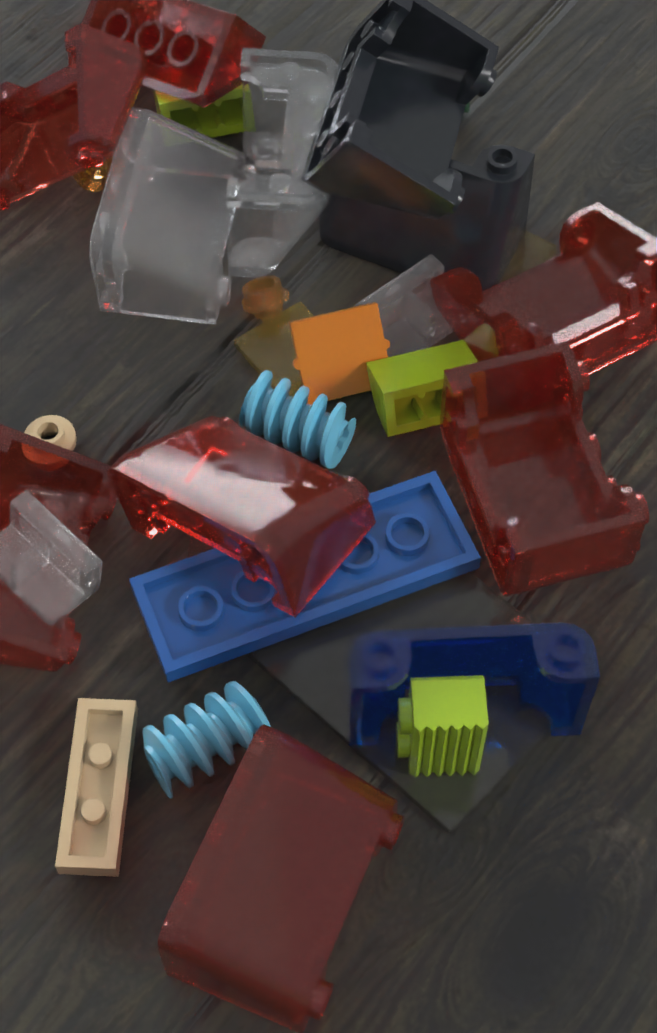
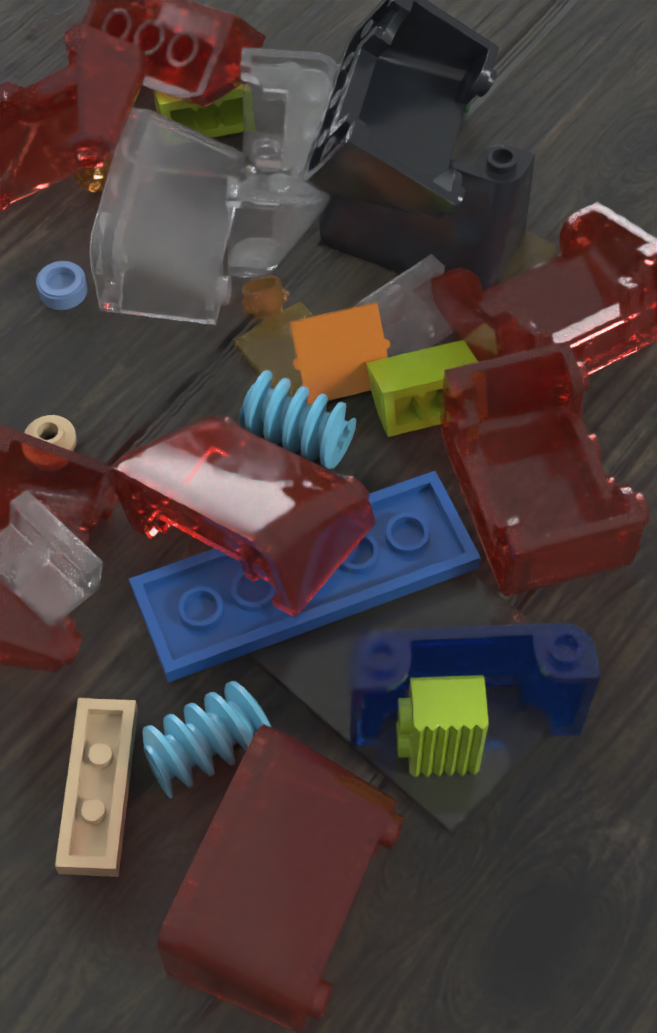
(61, 285): none -> medium blue tile

